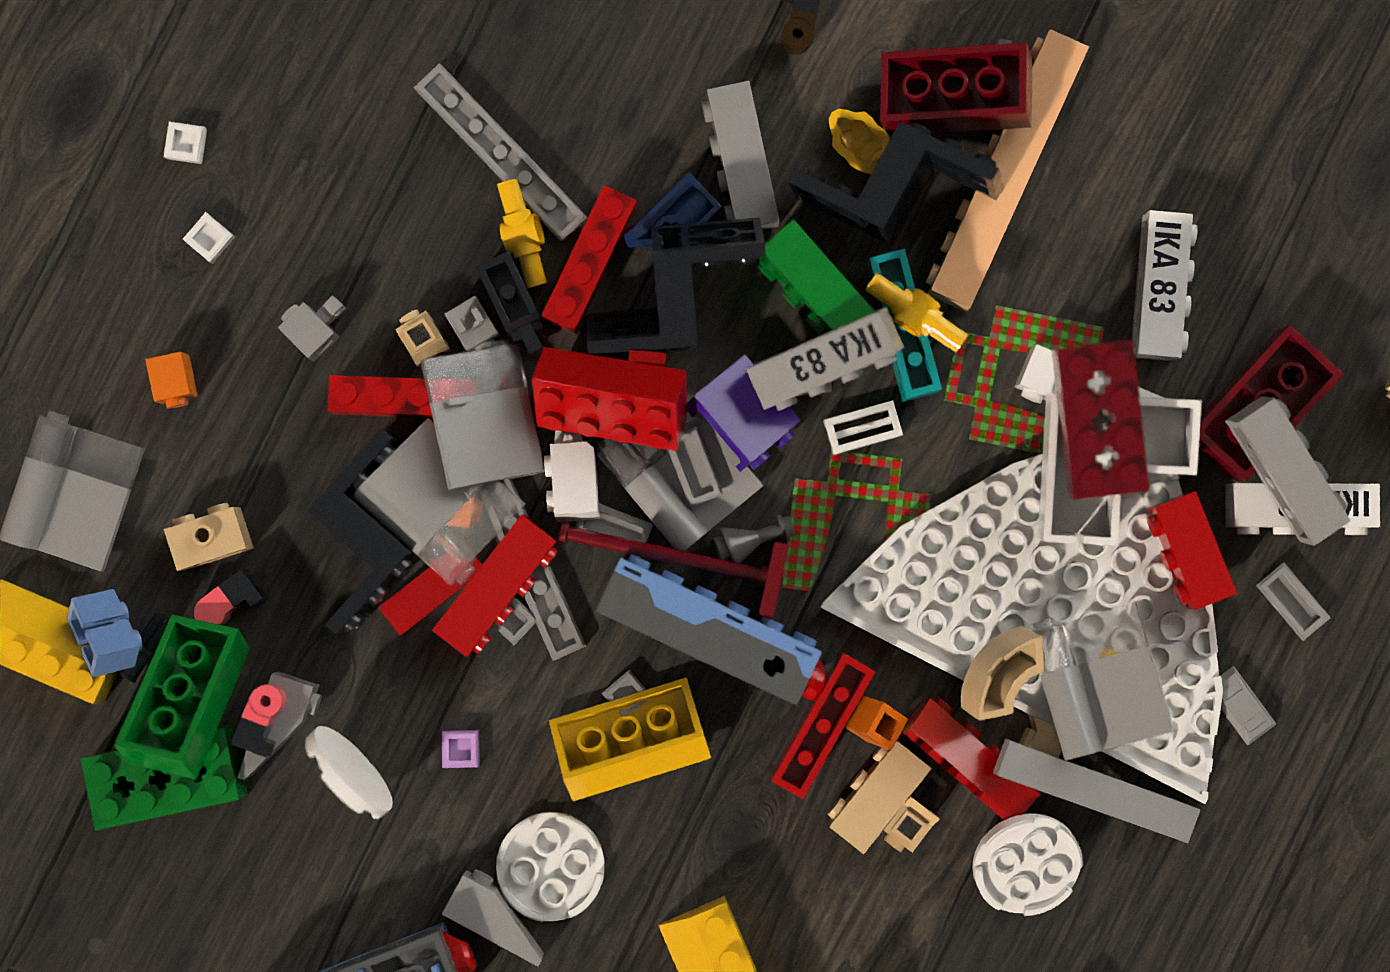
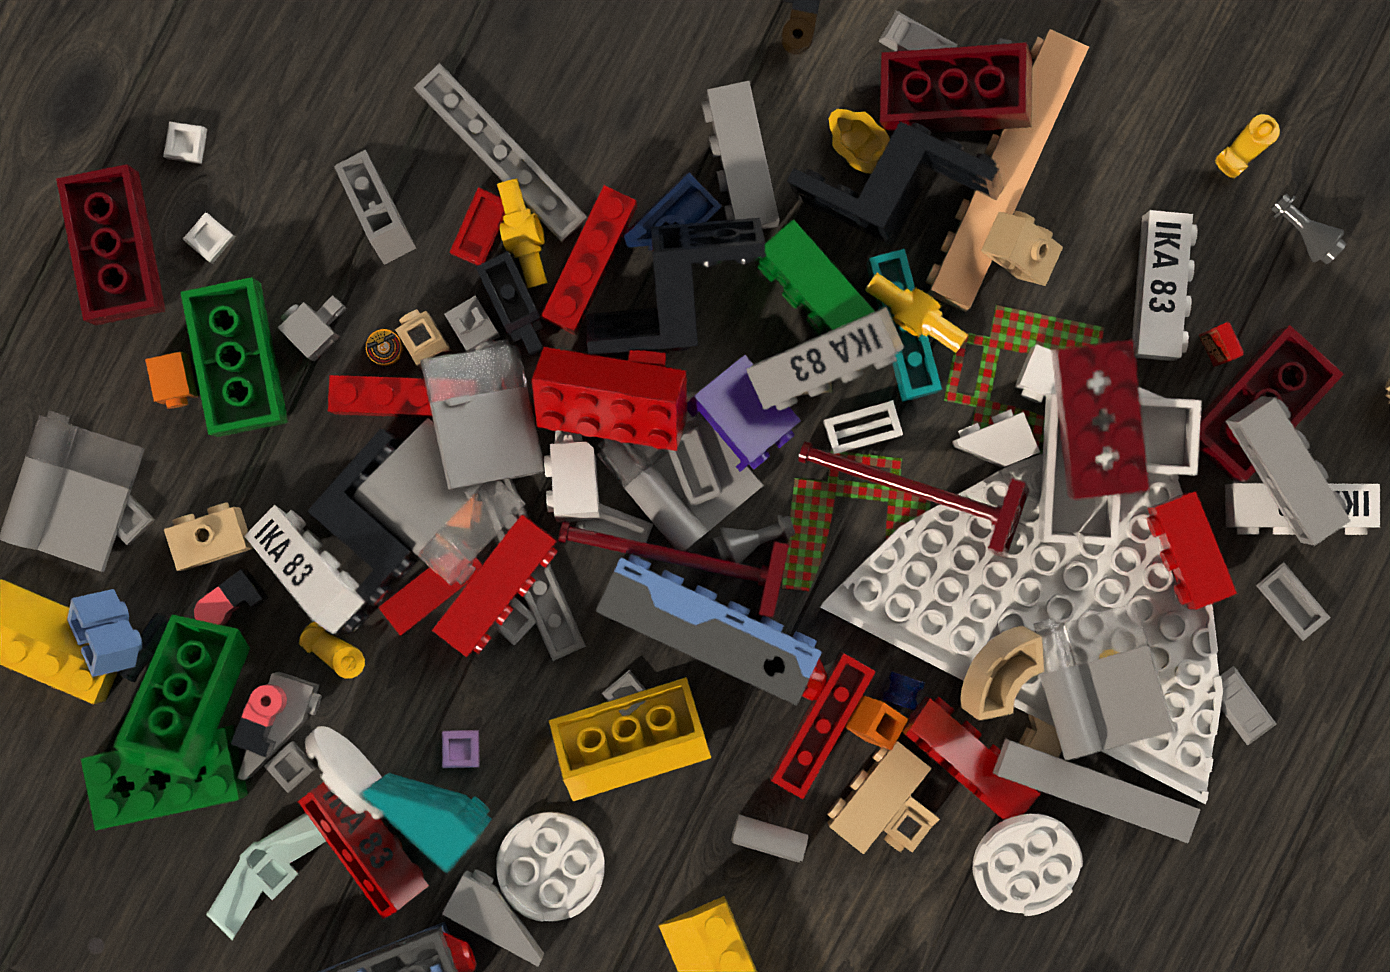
(90, 234): none -> dark red brick
(134, 522): none -> light grey tile
(213, 345): none -> green brick
(263, 868): none -> light aqua plate
(290, 766): none -> light grey tile
(305, 569): none -> white brick
(336, 653): none -> yellow piece
(366, 850): none -> red brick
(374, 207): none -> light grey slope
(384, 347): none -> tile
(431, 816): none -> teal slope
(479, 228): none -> red tile
(769, 838): none -> light grey brick
(903, 690): none -> clear blue wheel
(906, 35): none -> light grey tile
(999, 443): none -> white slope
(1003, 517): none -> dark red tile
(1022, 247): none -> tan brick
(1221, 344): none -> red tile
(1252, 141): none -> yellow piece
(1321, 240): none -> dark grey piece

